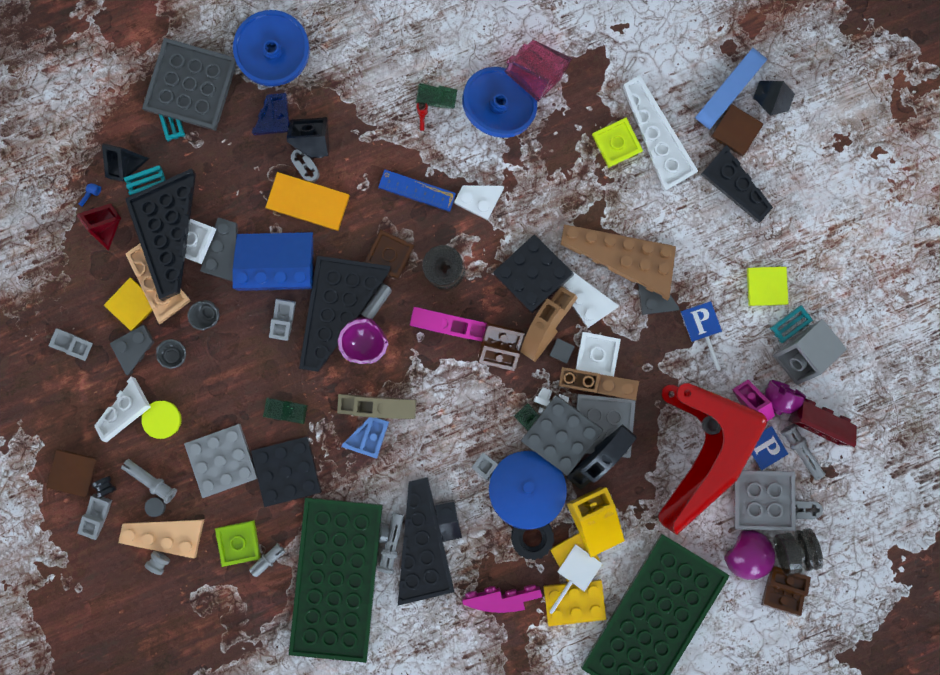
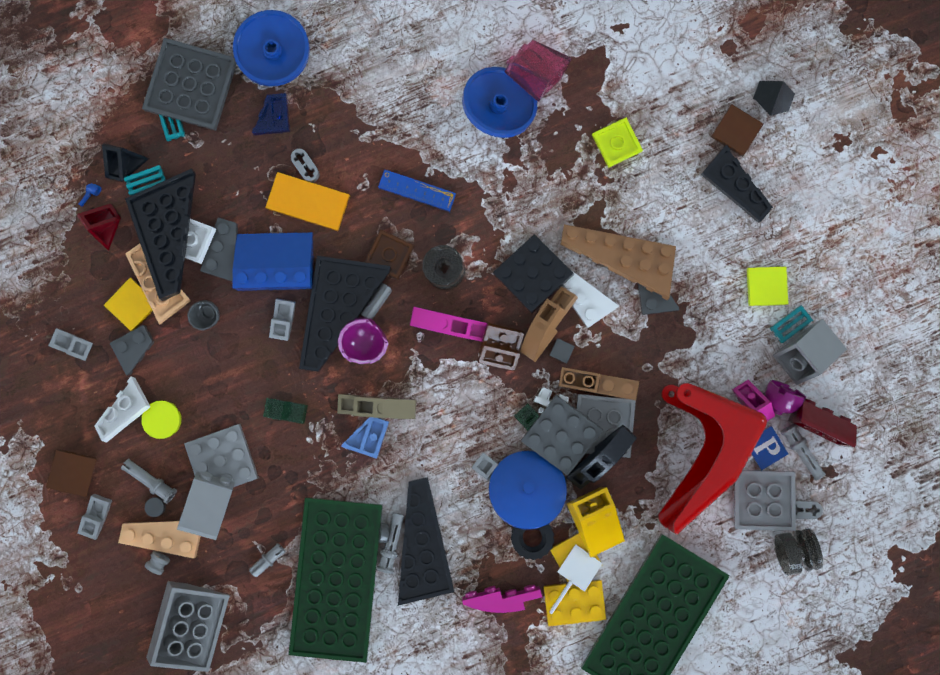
(103, 487): black wheel -> none
(170, 353): dark grey hair -> none
(187, 627): none -> light grey slope
(206, 505): none -> light grey slope
(238, 543): lime tile -> none
(286, 471): black plate -> none
(309, 136): black slope -> none
(422, 113): red hand -> none
(436, 96): clear green slope -> none
(448, 520): black slope -> none
(479, 199): white wing -> none
(597, 354): white plate -> none
(662, 143): white wing -> none
(702, 323): blue piece -> none
(710, 425): dark grey tile -> none
(731, 88): medium blue beam -> none
(751, 556): magenta cylinder -> none
(786, 592): reddish brown slope -> none

